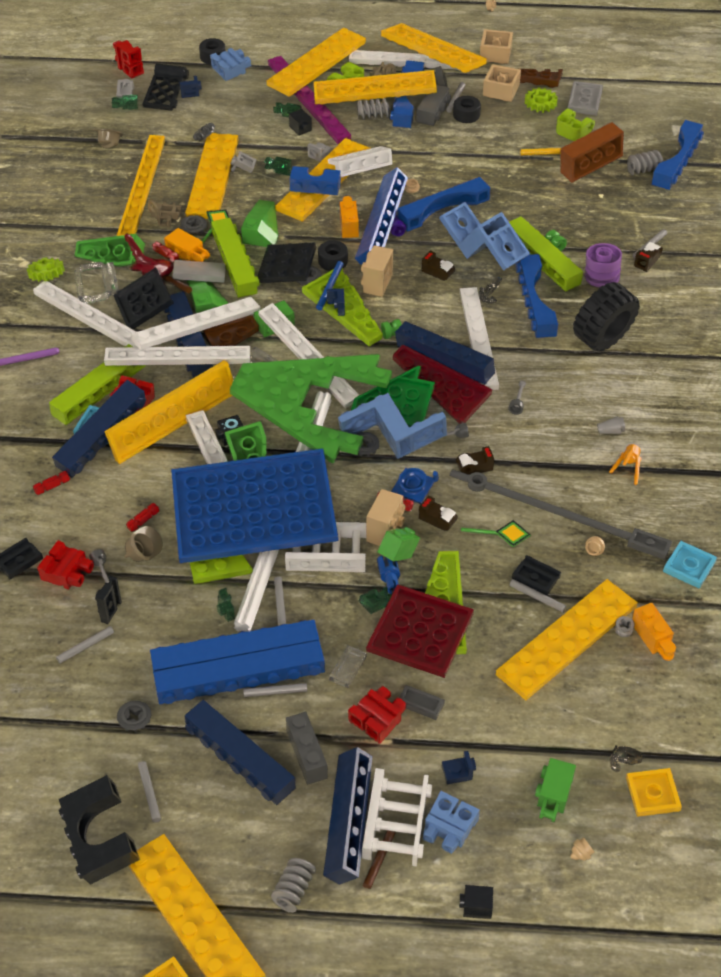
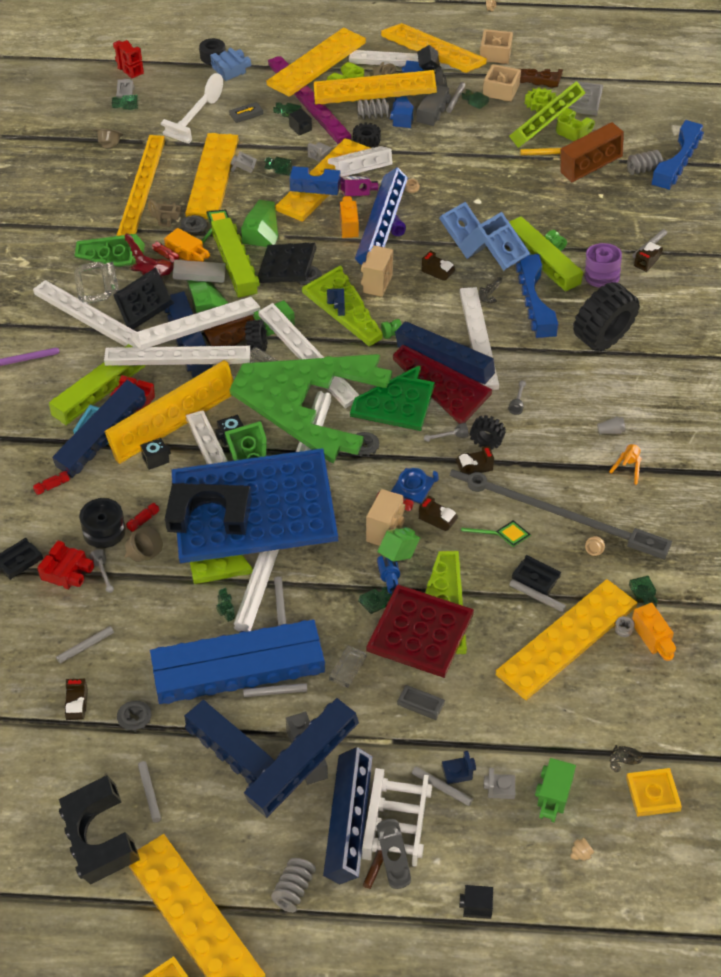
(45, 269): lime gear -> none
(76, 699): none -> dark brown leg
(102, 523): none -> black wheel
(107, 600): black plate -> none
(155, 453): none -> black brick
(168, 74): black piece -> none
(177, 283): reddish brown bar -> none
(179, 130): none -> white piece
(187, 497): none -> black arch
(190, 88): dark blue bracket -> none
(204, 132): dark grey gear -> none
(246, 112): none -> dark grey tile
(256, 334): none -> black tyre
(301, 757): none -> dark blue brick
(330, 253): black tyre -> none
(330, 284): blue bar -> none
(331, 561): white fence -> none
(350, 186): none -> magenta torso
(367, 134): none -> black tyre
(377, 713): red hips -> none
(390, 836): none -> dark grey piece
(393, 426): medium blue bracket -> none
(428, 58): none -> black brick
(450, 822): medium blue hips -> none
(451, 791): none -> light grey bar
(466, 109): black tyre -> none
(471, 192): blue arch -> none
(475, 99): none -> clear green plate
(489, 425): none -> black tyre
(499, 785): none -> light grey bracket
(547, 114): none -> lime brick
(644, 589): none -> clear green plate
(690, 564): medium azure plate -> none

